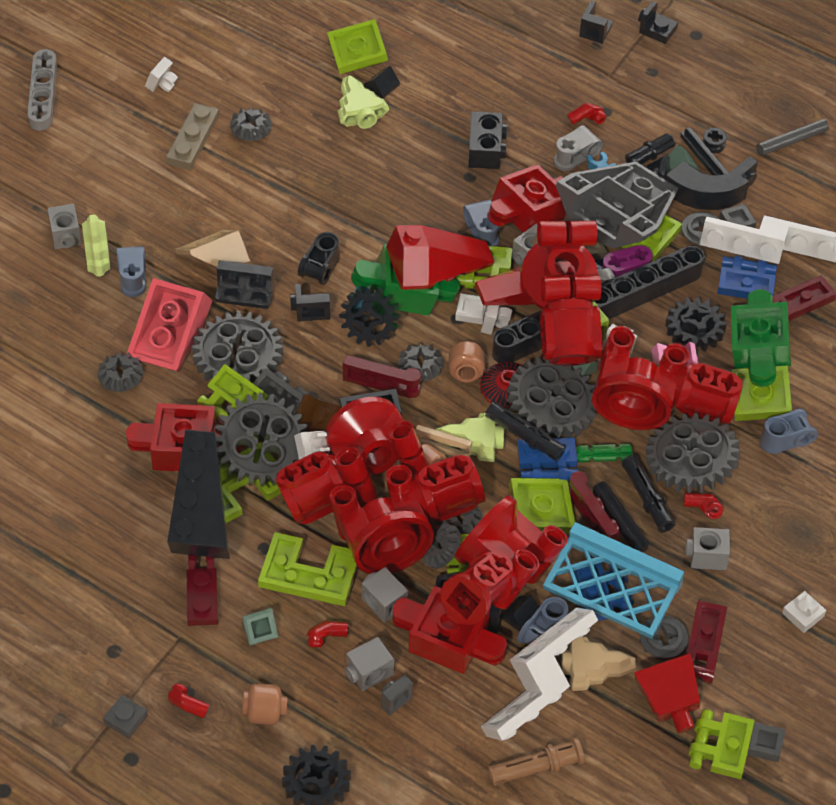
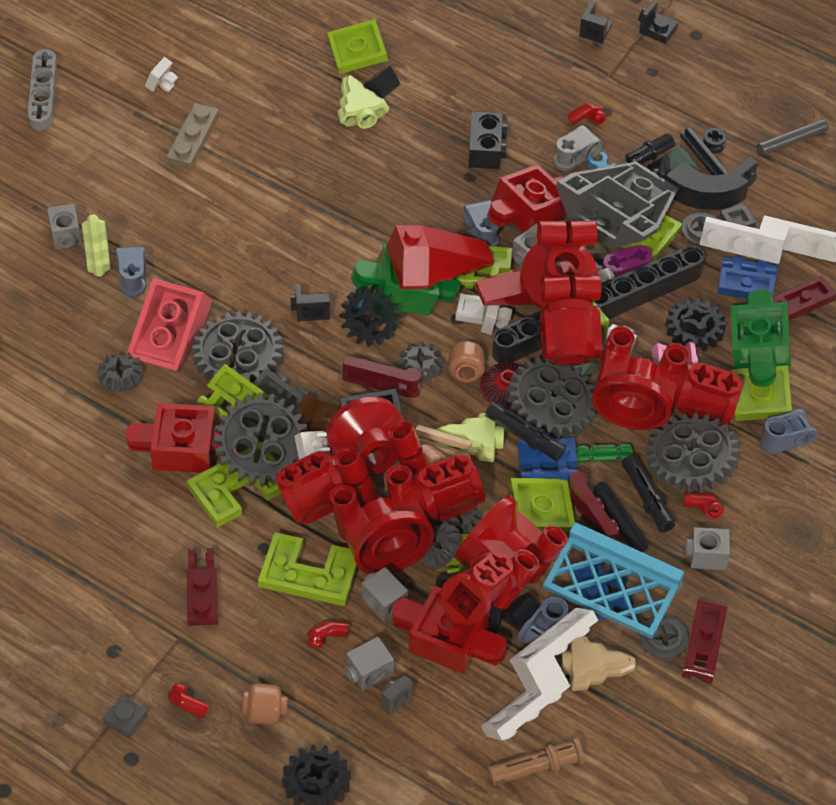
(198, 506): black wedge -> none
(222, 245): tan slope -> none
(244, 284): black bracket -> none
(247, 131): dark grey gear -> none
(259, 626): sand green slope -> none
(321, 258): black piece -> none
(671, 691): red torso -> none
(731, 746): lime plate -> none
(766, 742): dark grey plate -> none
(804, 611): white tile -> none

